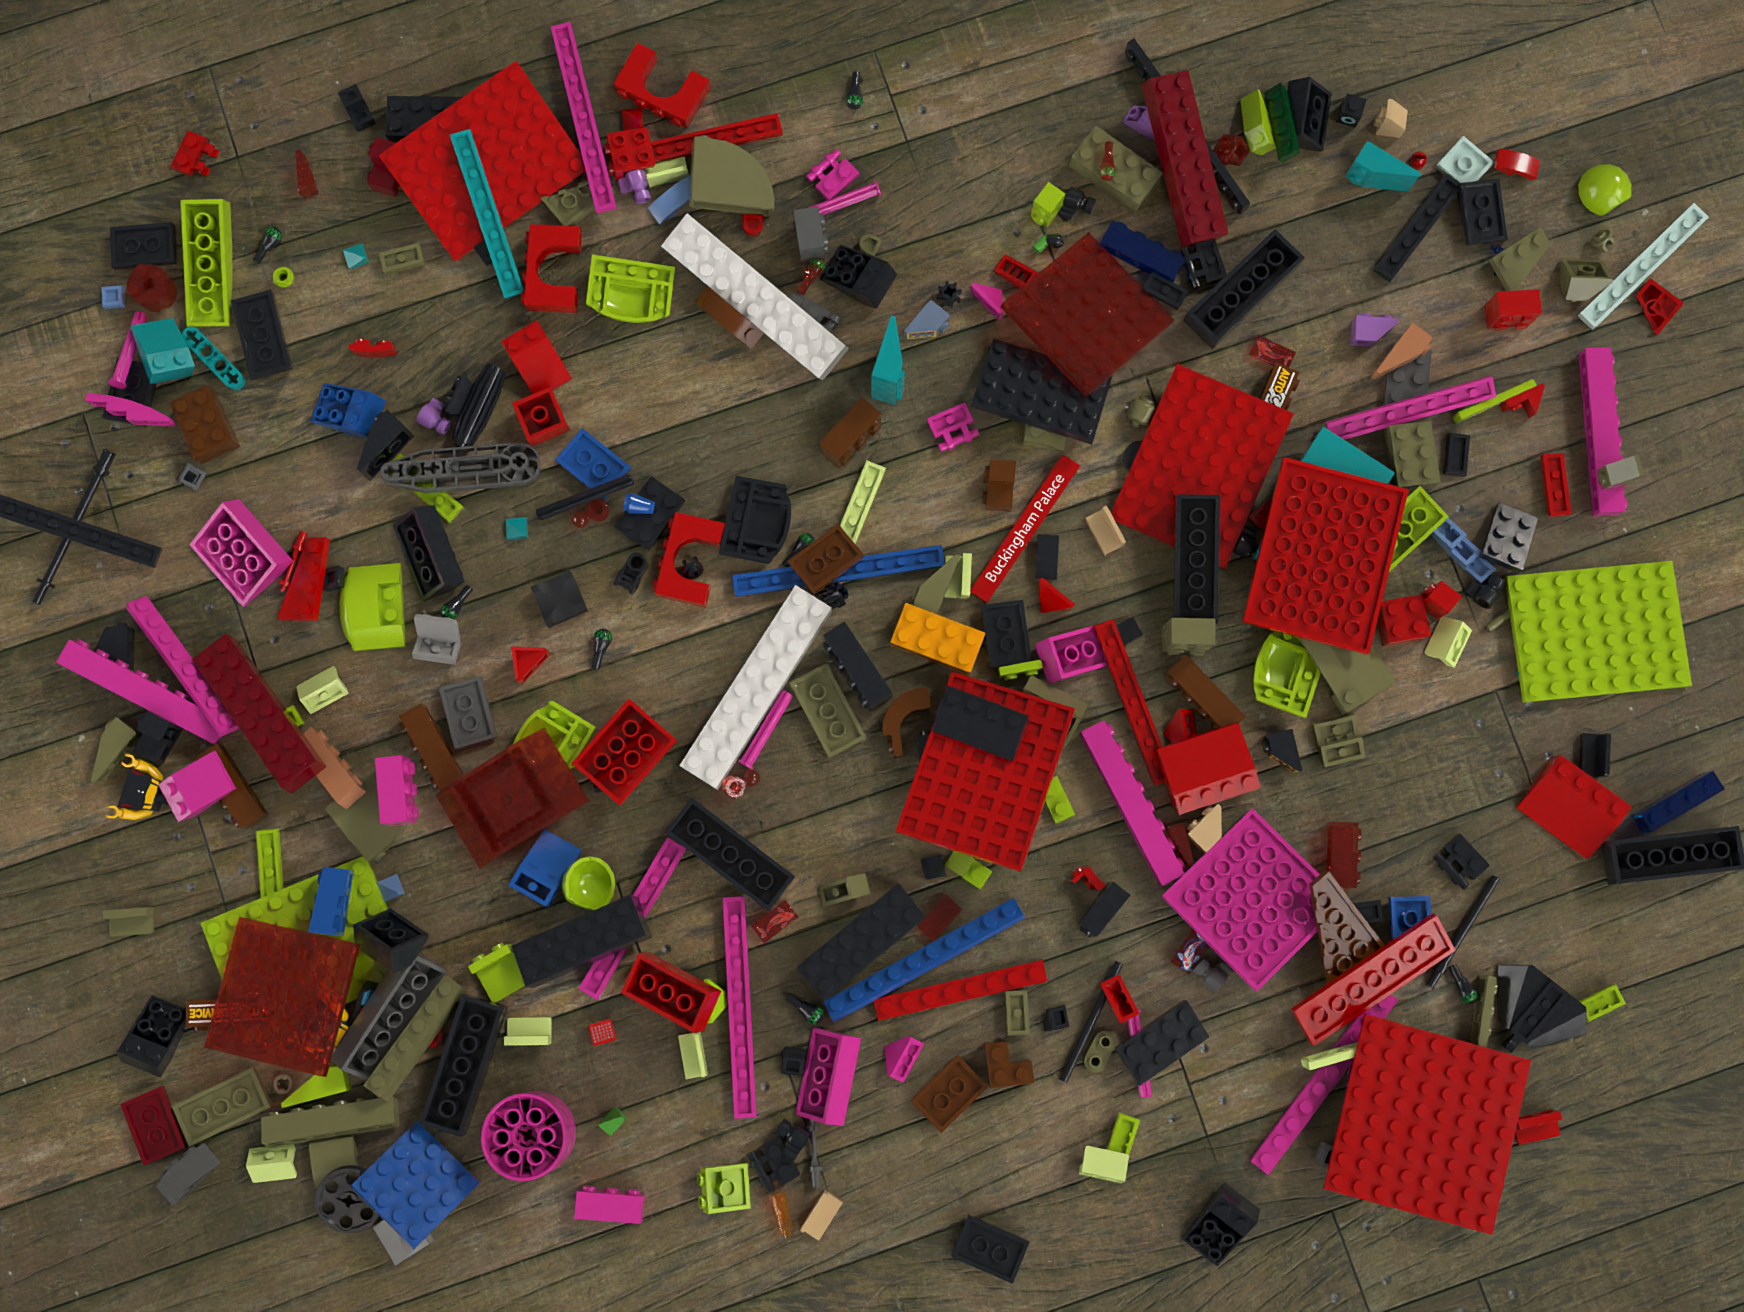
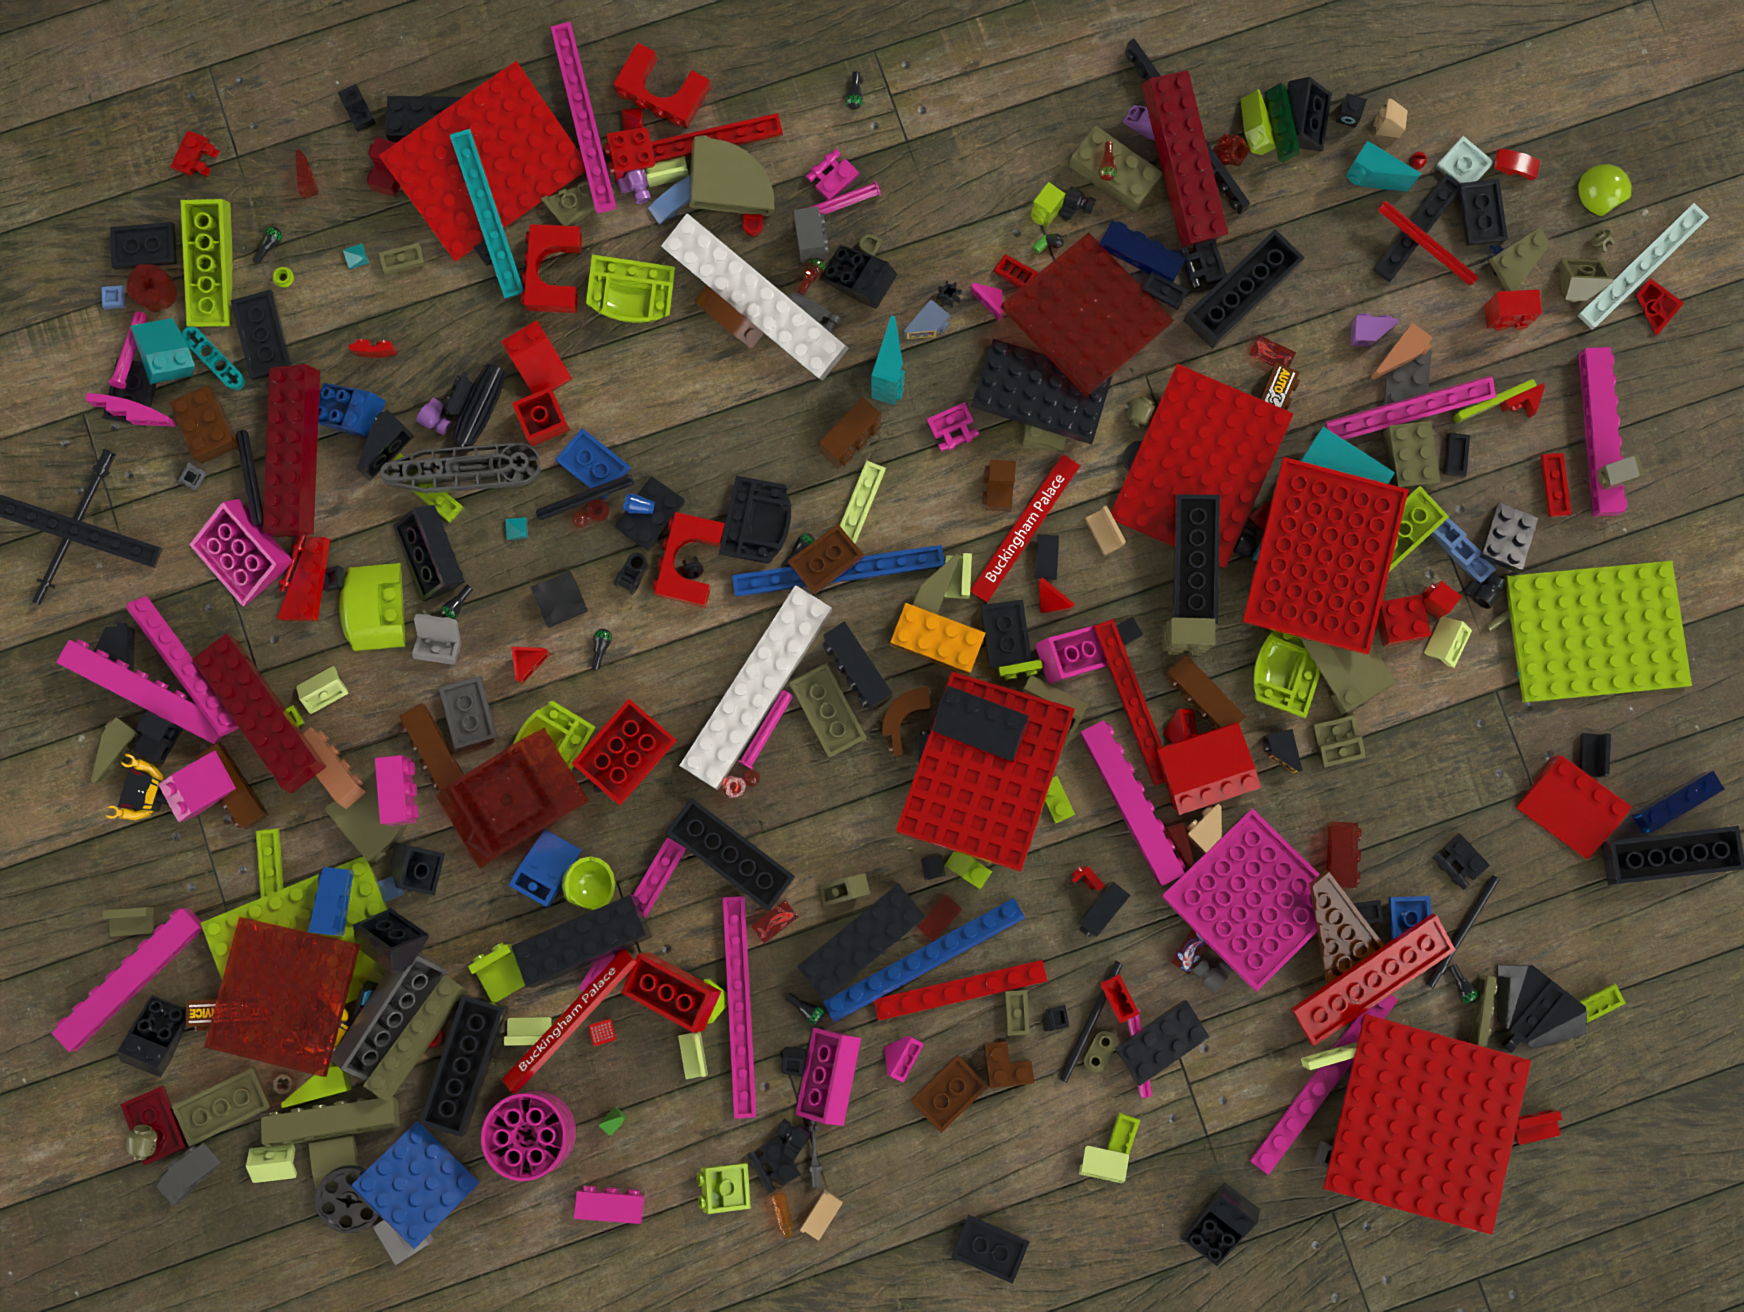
(128, 980): none -> dark pink brick
(141, 1142): none -> olive head
(250, 478): none -> black axle
(291, 451): none -> dark red brick
(416, 868): none -> black slope
(569, 1021): none -> red tile
(835, 595): black gear -> none
(1427, 243): none -> red axle

